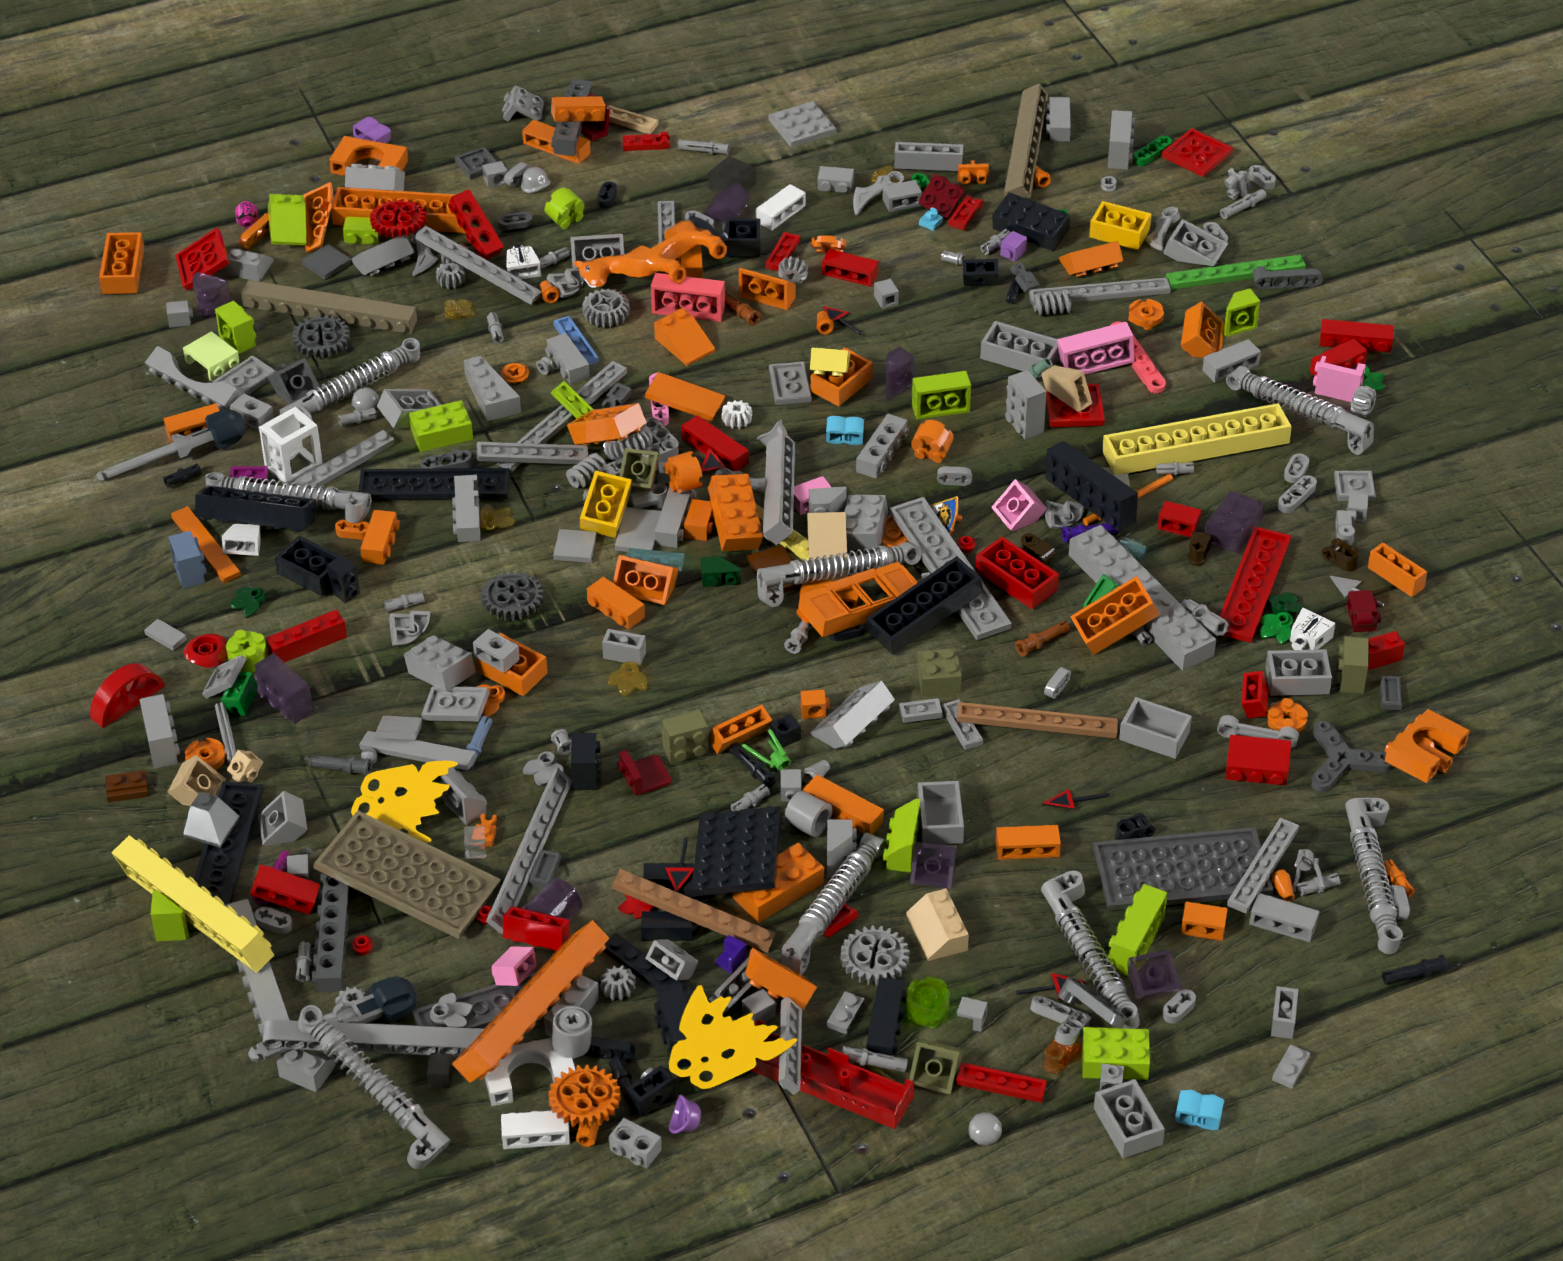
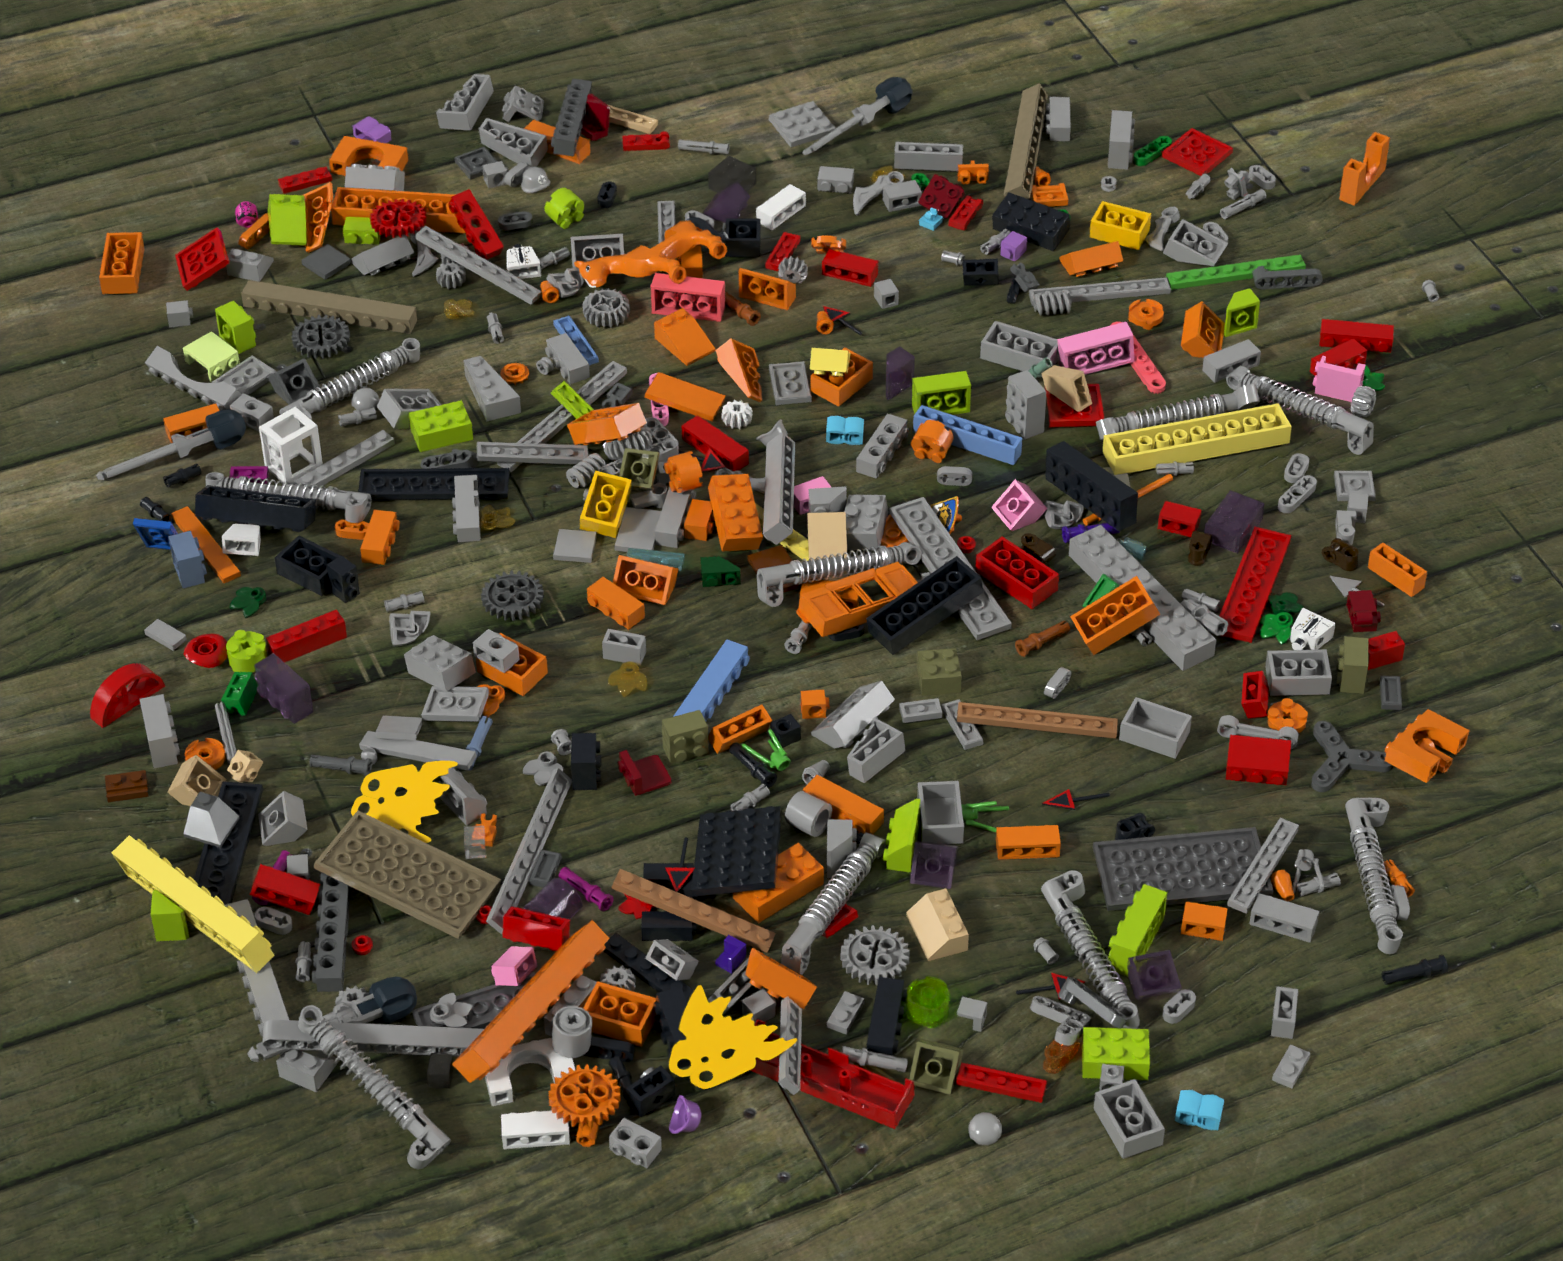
(154, 510): none -> black pin
(155, 532): none -> blue tile
(210, 293): clear purple brick -> none
(224, 676): light grey tile -> none
(305, 180): none -> red plate
(467, 104): none -> light grey wedge
(513, 142): none -> light grey wedge
(578, 109): orange brick -> none
(592, 892): none -> magenta pin
(620, 1013): none -> orange brick
(716, 680): none -> medium blue brick
(741, 365): none -> orange wedge
(790, 783): light grey brick -> none
(875, 750): none -> light grey wedge
(891, 94): none -> piece
(970, 812): none -> bright green plant
(974, 436): none -> medium blue brick
(1042, 946): none -> light grey pin
(1050, 195): none -> orange plate
(1198, 186): none -> light grey axle
(1211, 603): none -> light grey axle
(1216, 404): none -> light grey piece
(1359, 175): none -> orange arch
(1430, 290): none -> light grey pin

